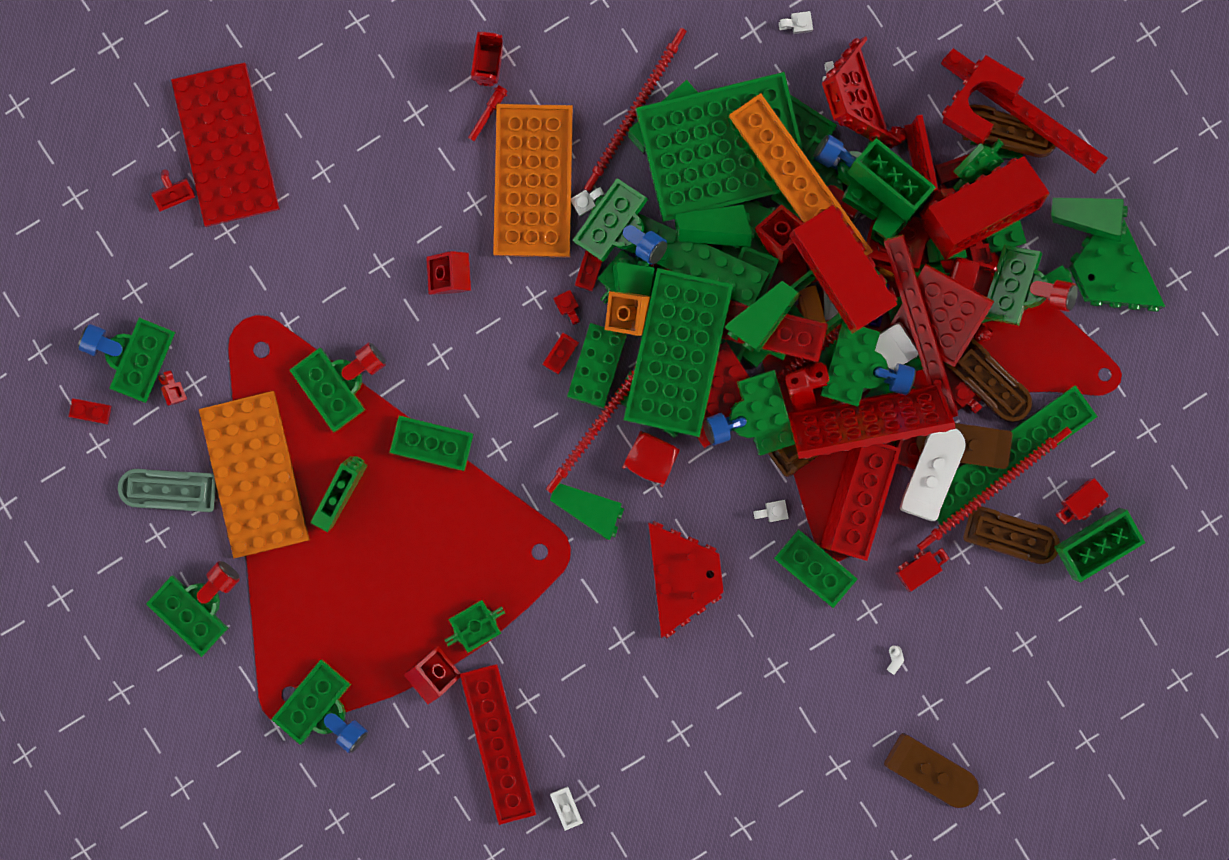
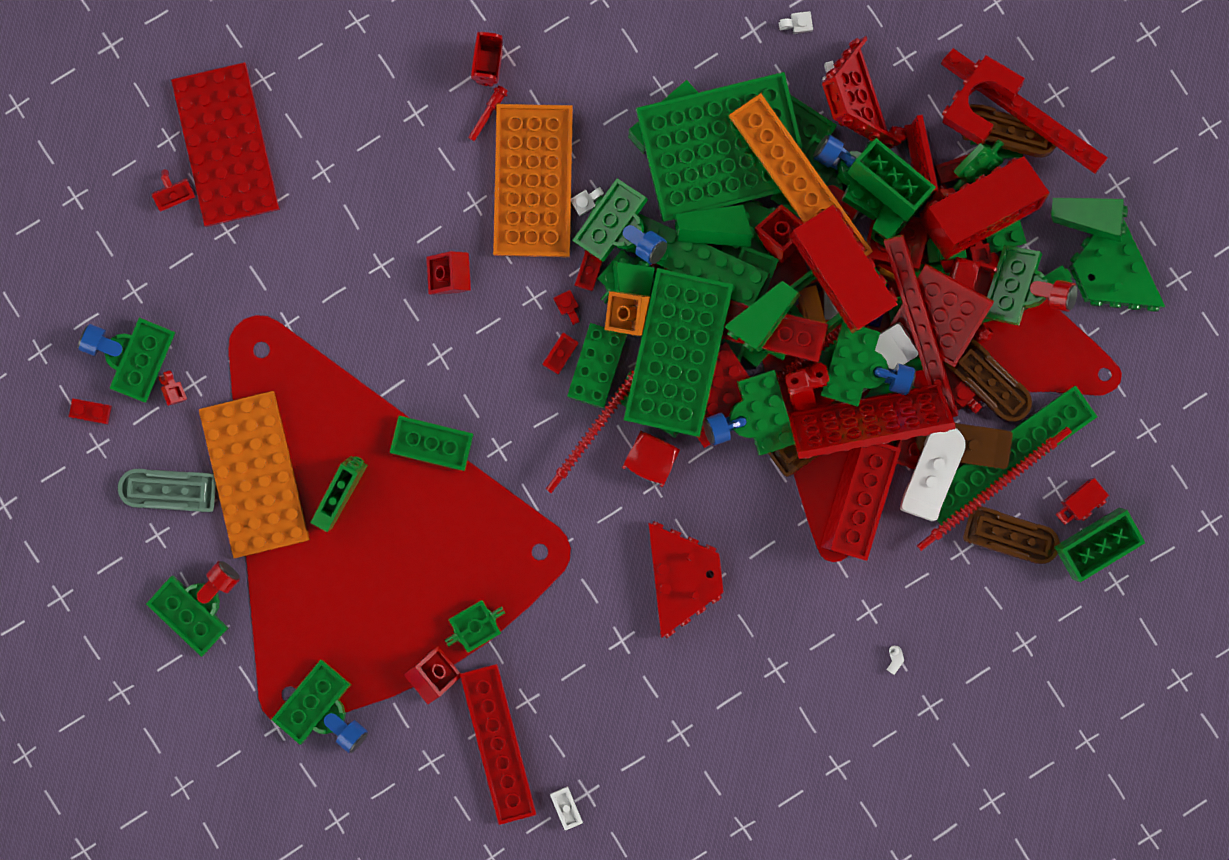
(334, 384): green plate -> none
(592, 510): green slope -> none
(598, 170): red hose -> none
(774, 511): white plate -> none
(815, 568): green plate -> none
(921, 568): red brick -> none
(932, 772): reddish brown piece -> none

